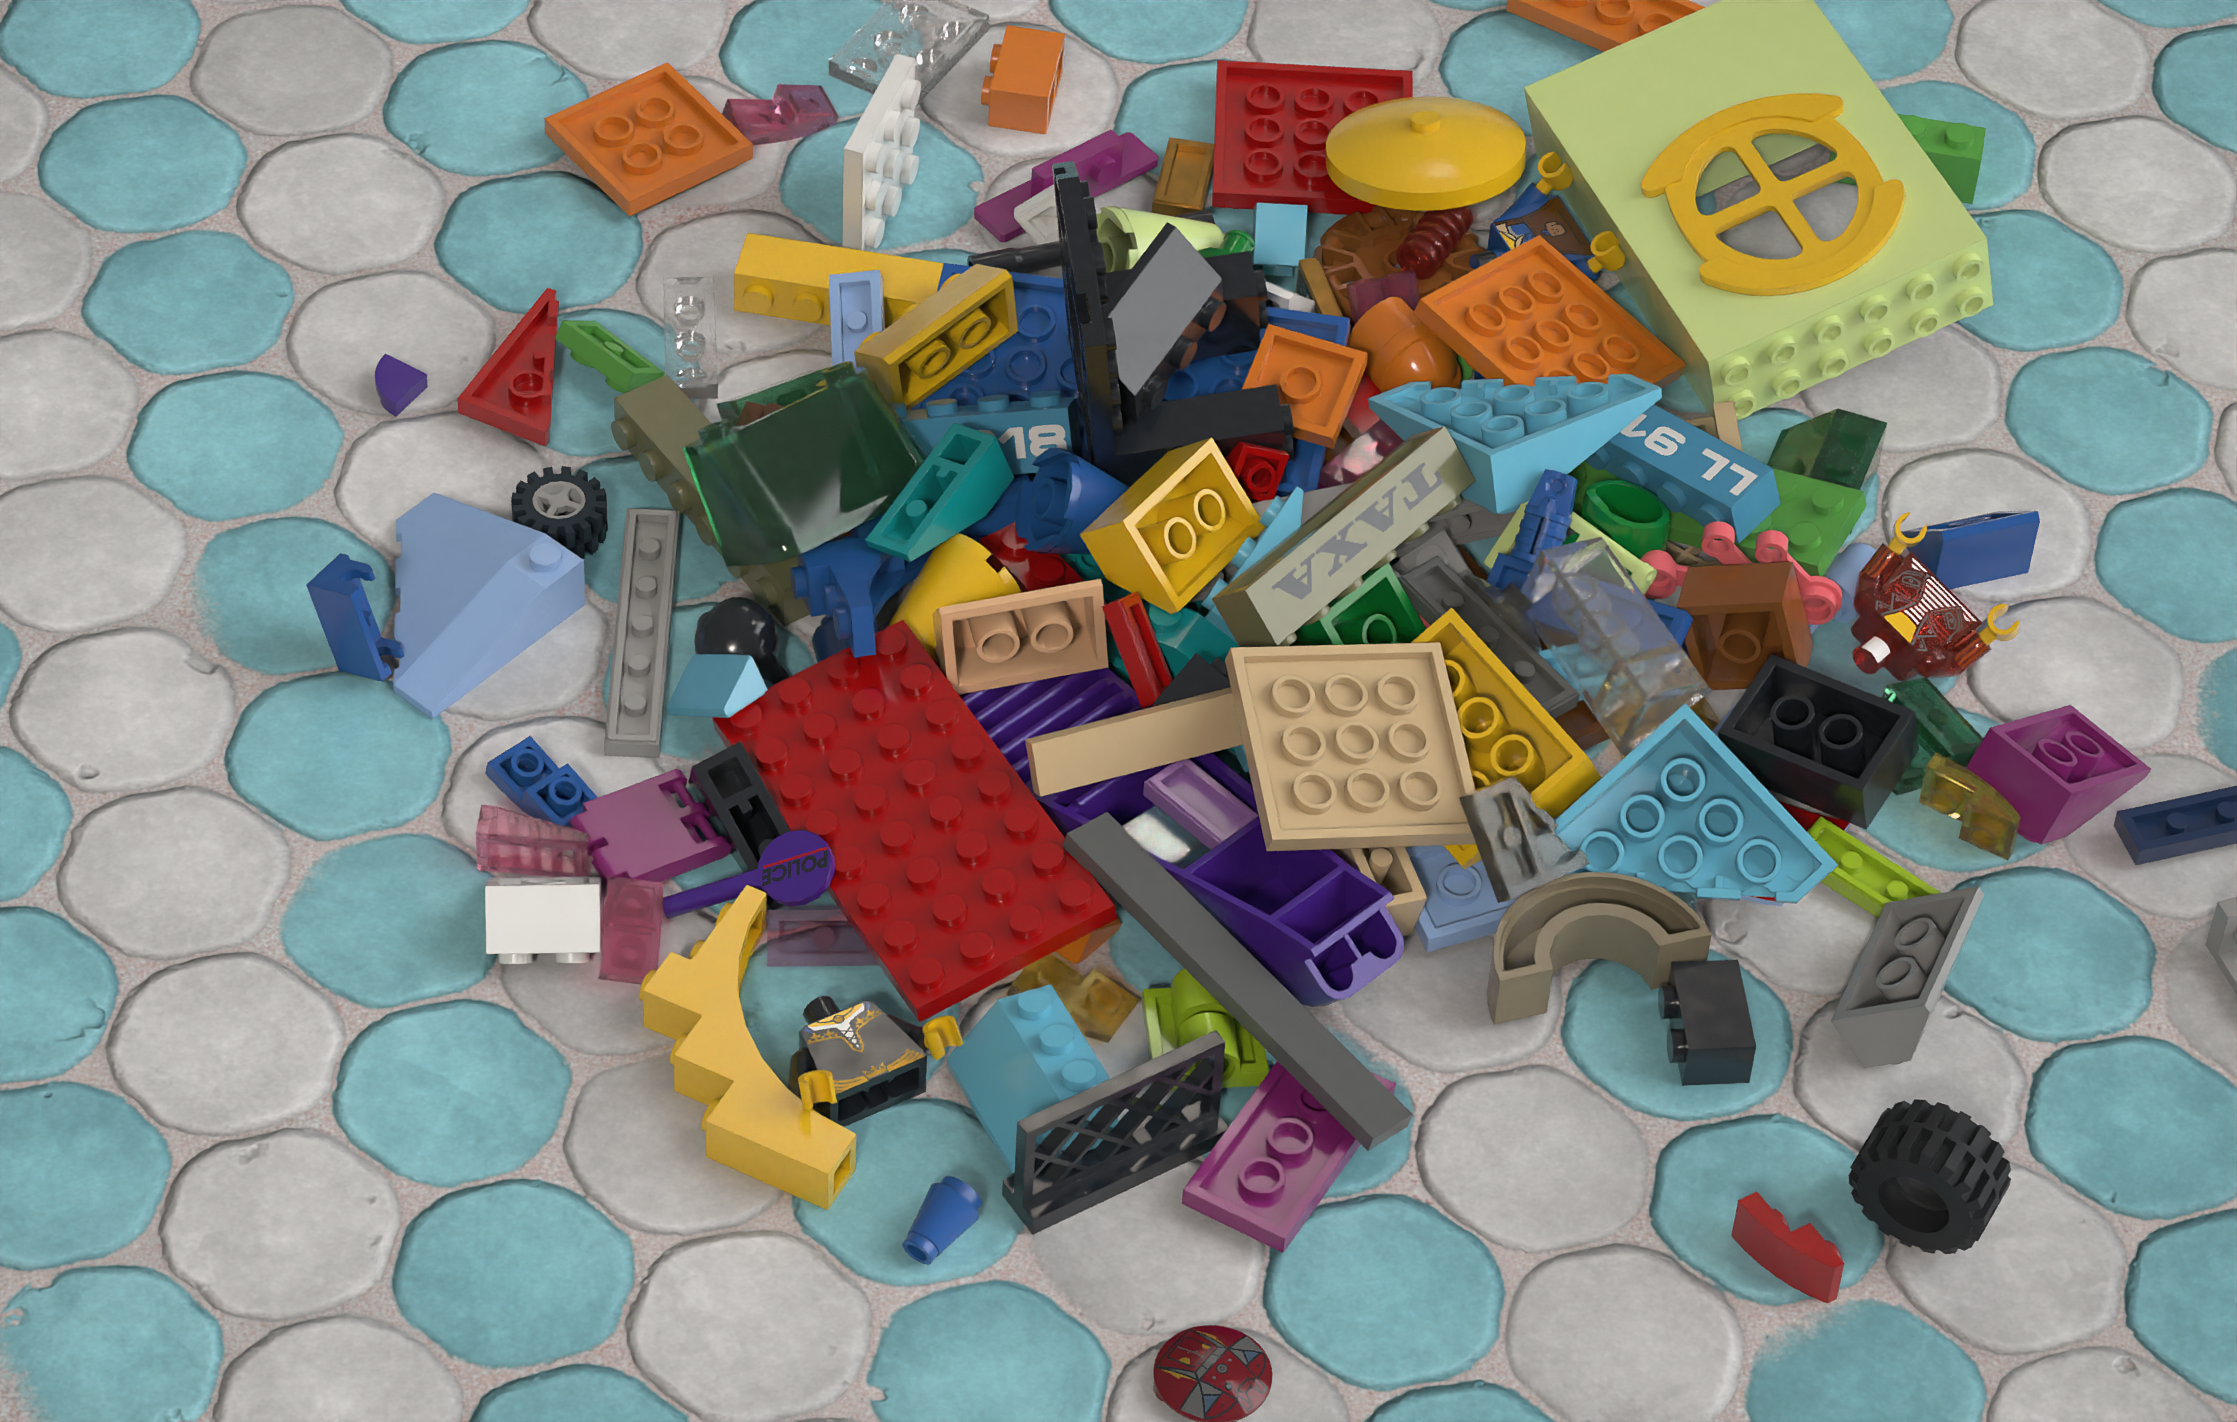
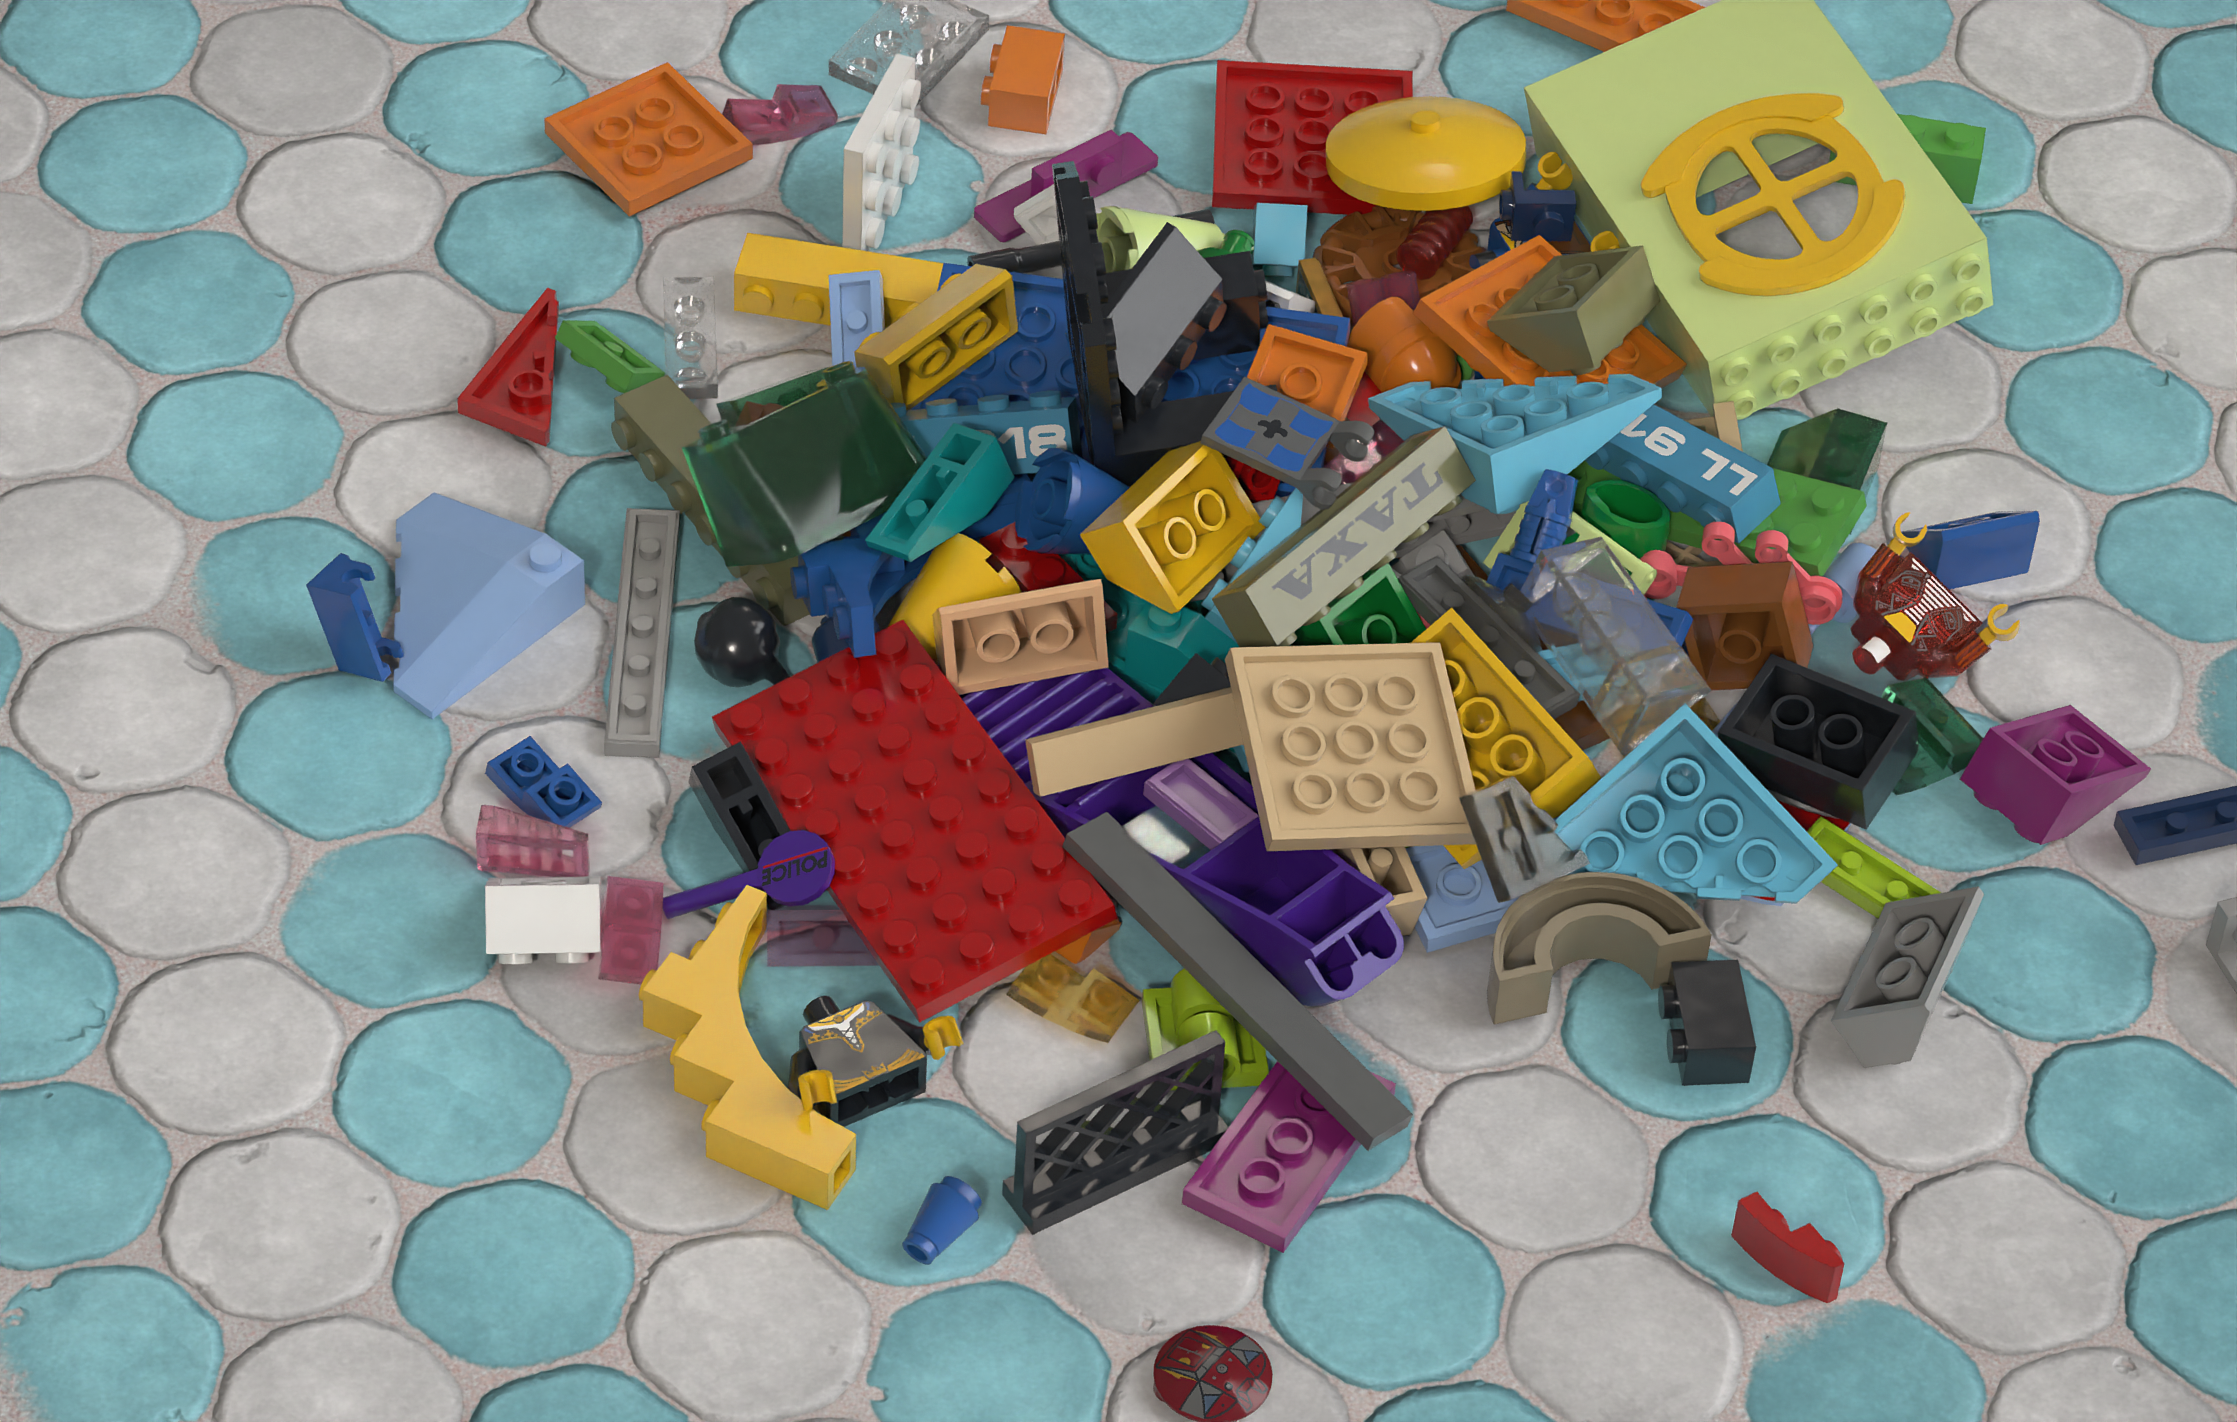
(398, 384): dark purple tile -> none
(563, 508): black wheel -> none
(646, 833): magenta plate -> none
(716, 686): medium azure slope -> none
(1022, 1062): medium azure slope -> none
(1138, 647): red tile -> none
(1184, 177): pearl gold tile -> none
(1285, 439): none -> dark grey flag
(1537, 211): none -> dark blue bracket
(1578, 308): none -> olive slope
(1930, 1176): black tyre -> none
(1984, 813): clear yellow slope -> none

